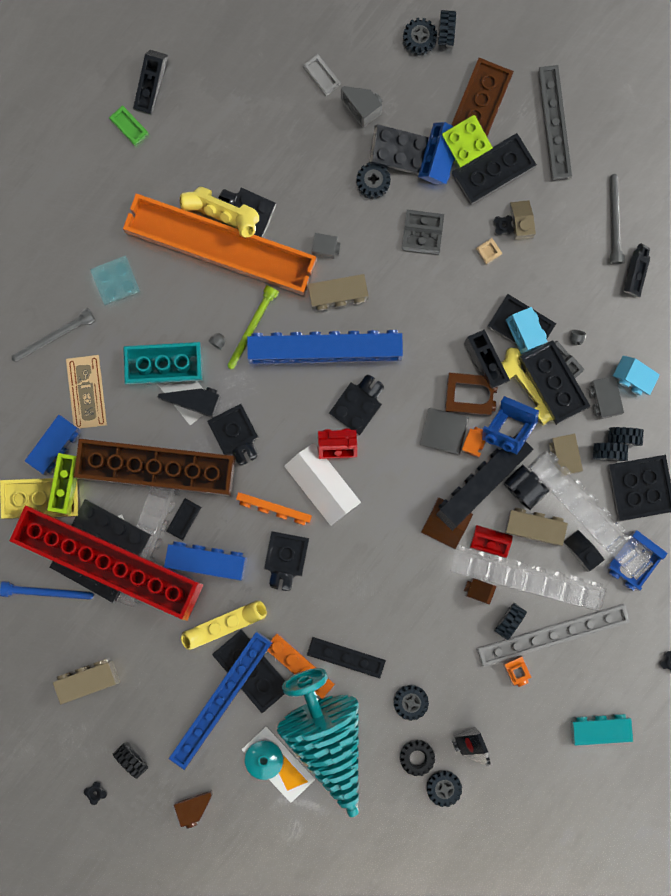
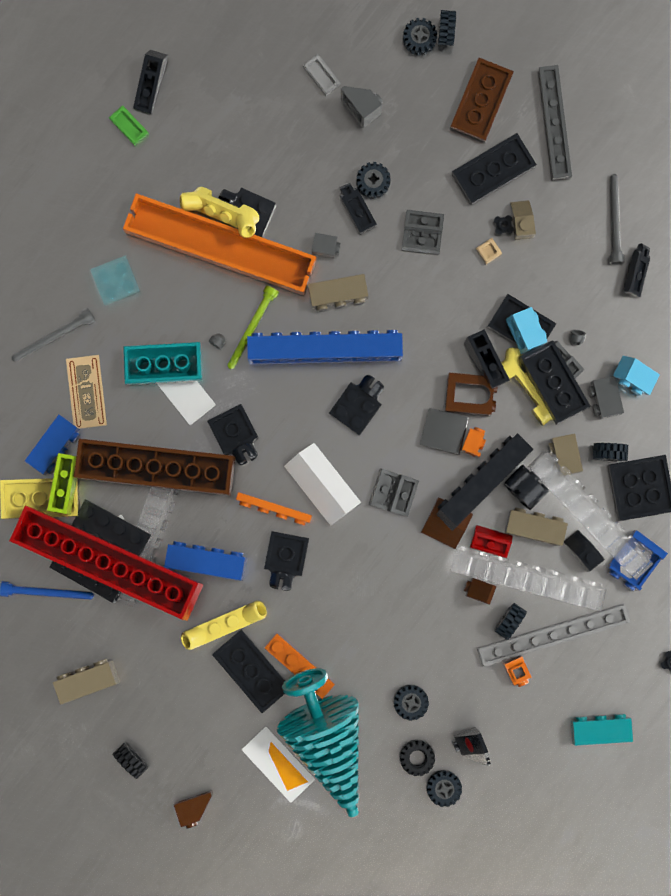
(95, 798): black plate -> none
(183, 519): black tile -> none
(196, 400): black slope -> none
(220, 700): blue plate -> none
(271, 753): teal dish -> none
(337, 443): red brick -> none
(346, 657): black tile -> none
(357, 208): none -> black hinge
(393, 492): none -> dark grey slope
(397, 149): black plate -> none
(437, 157): blue brick -> none
(466, 141): lime bracket -> none
(517, 411): blue panel -> none
(625, 435): black wheel -> none

